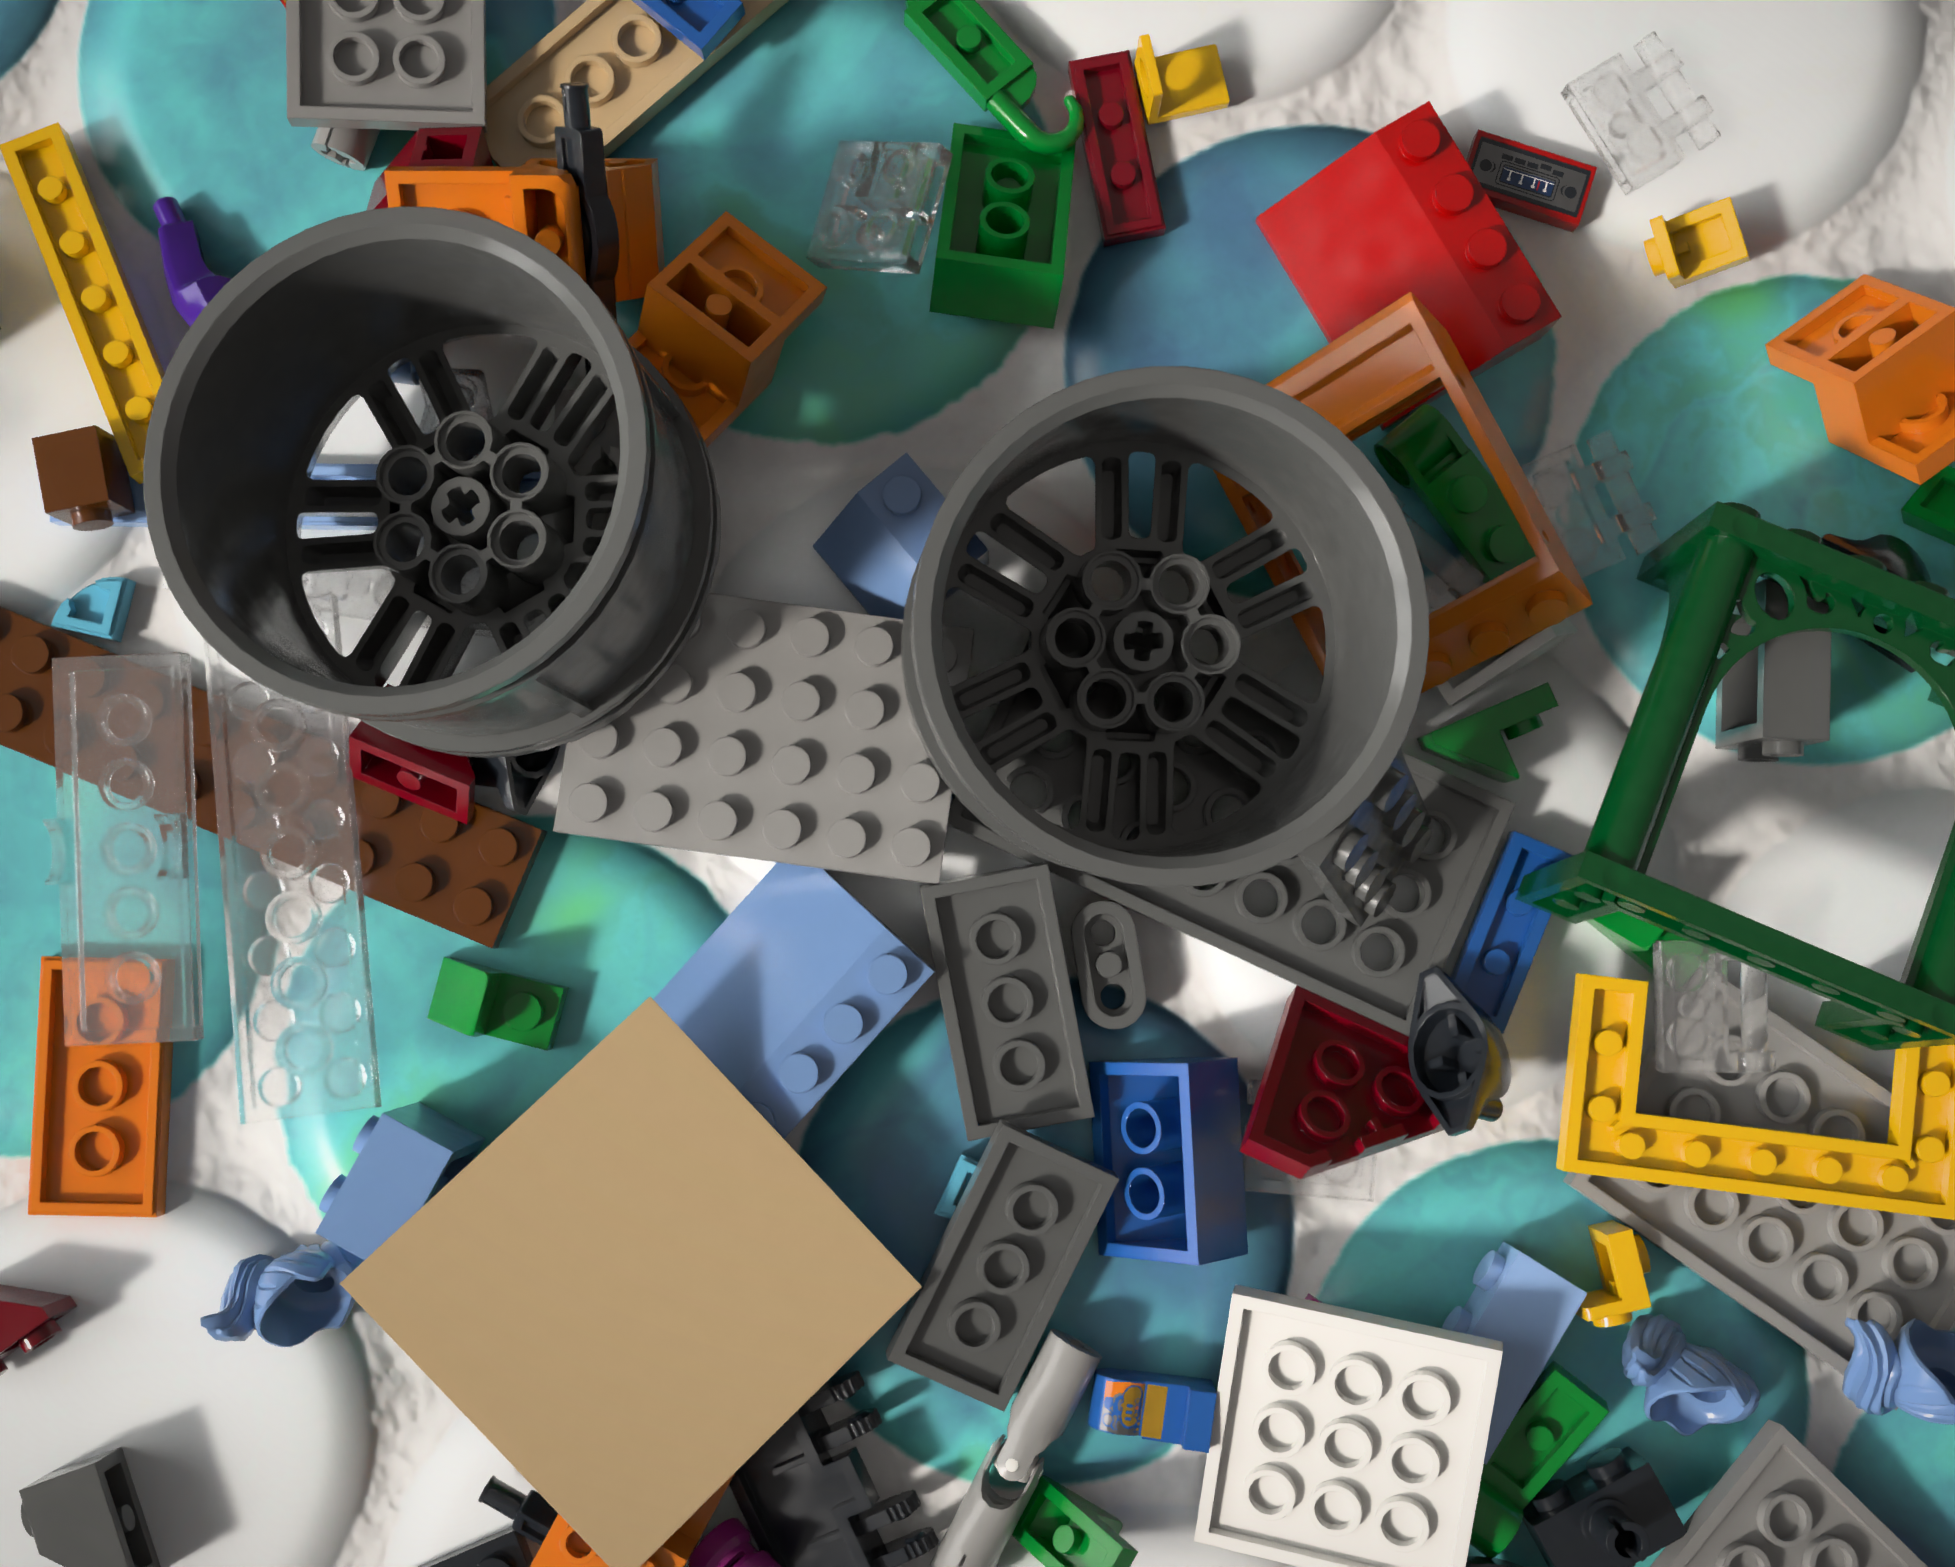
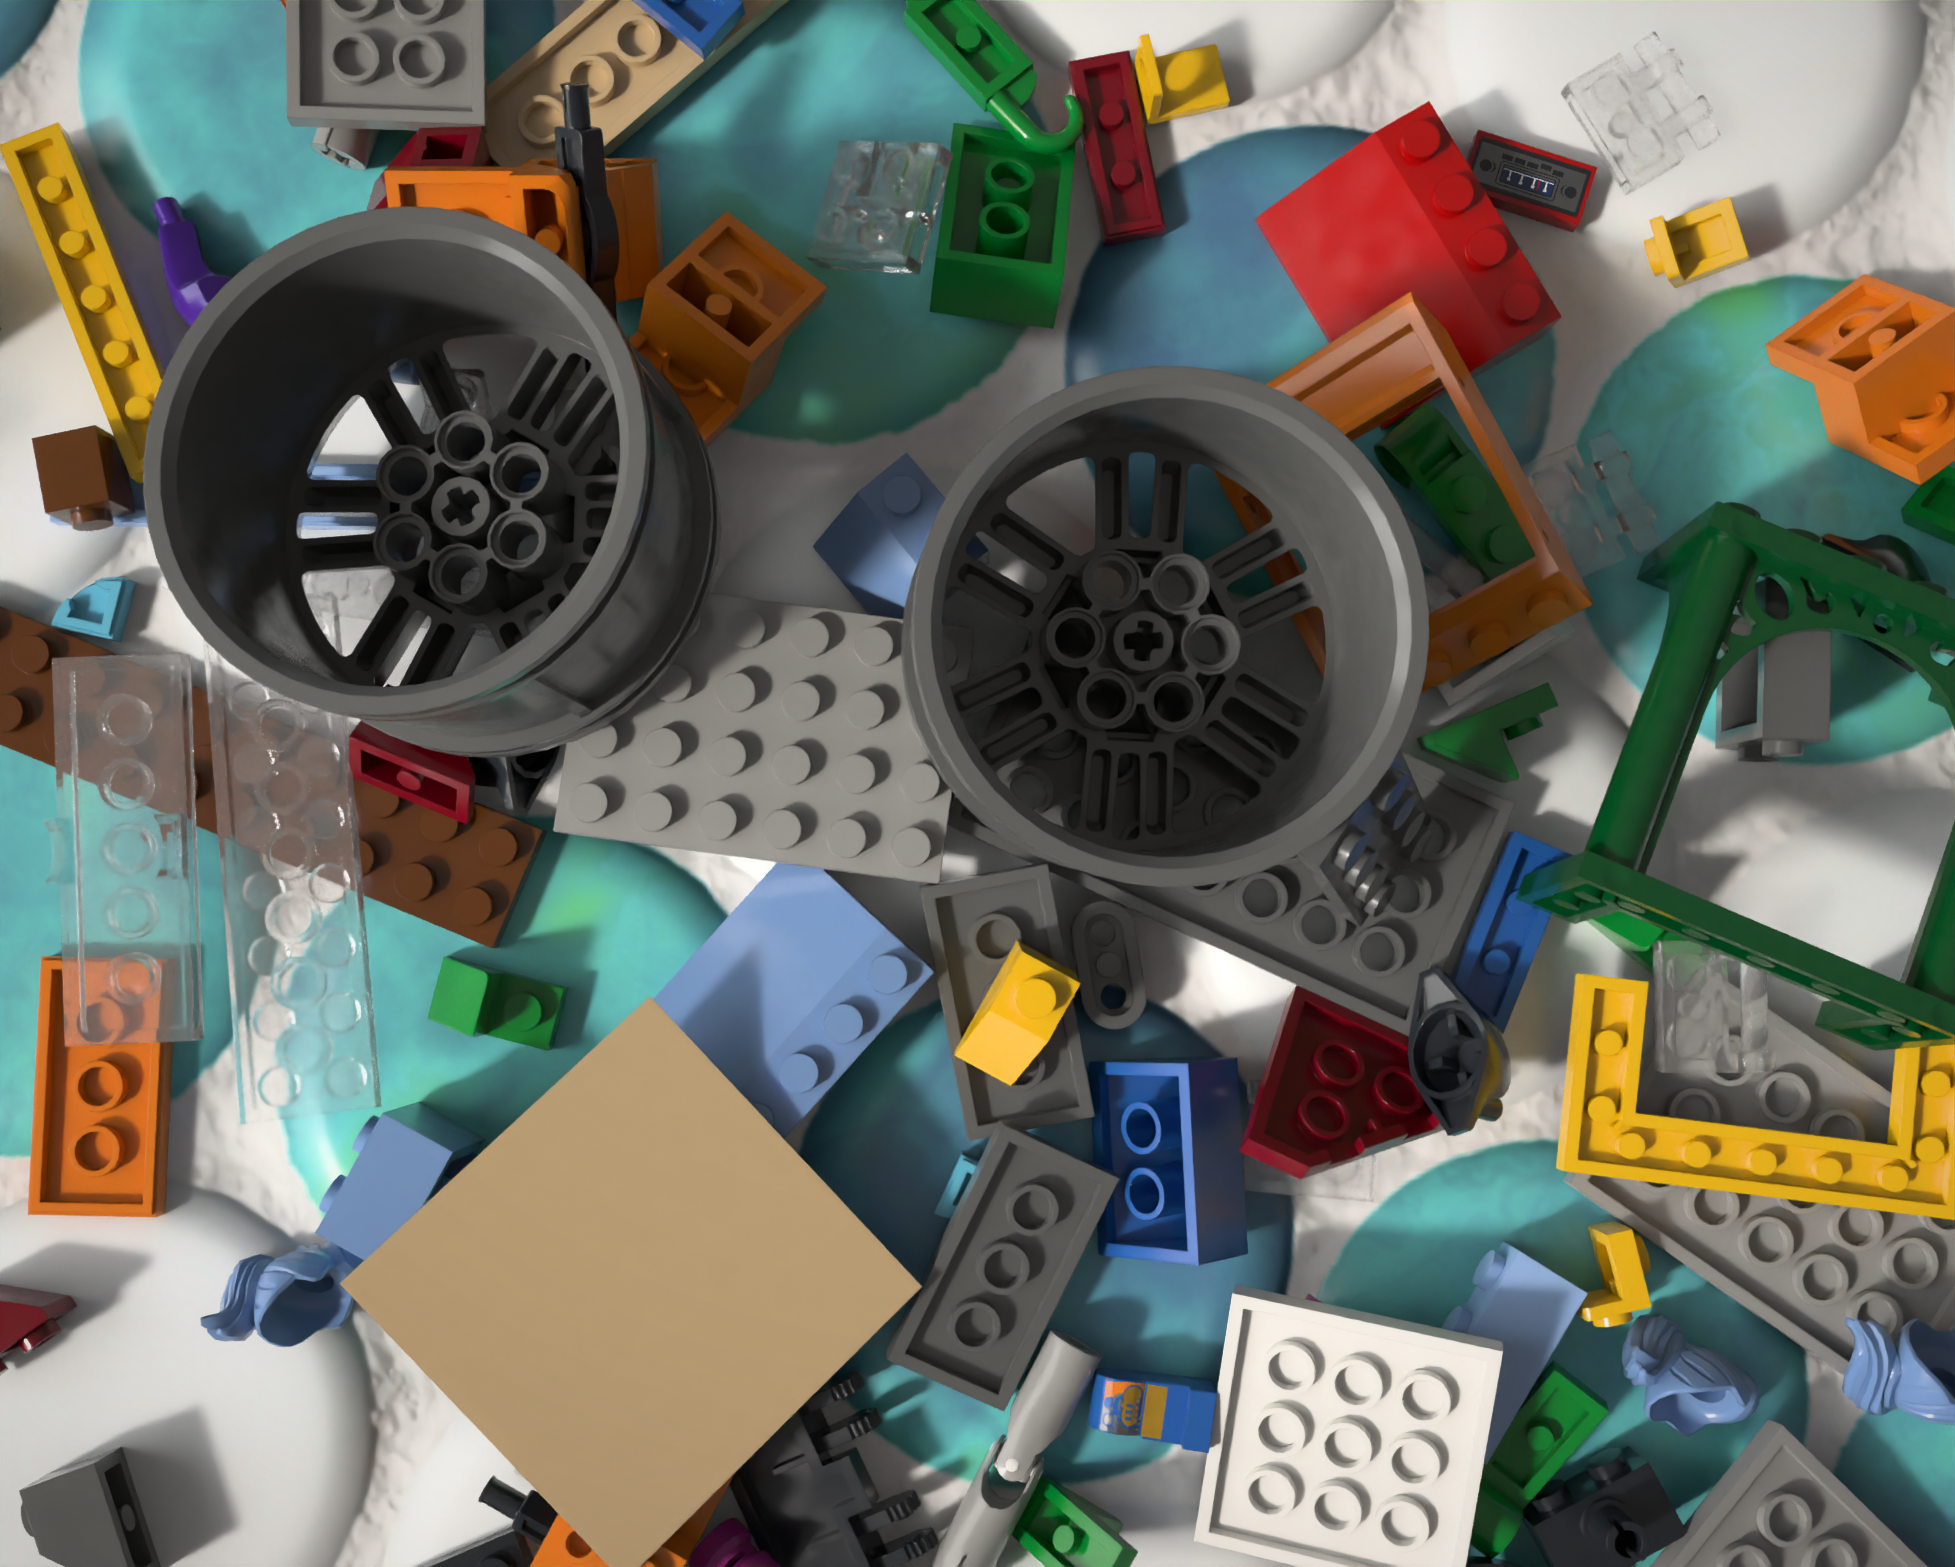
(1018, 1014): none -> yellow slope

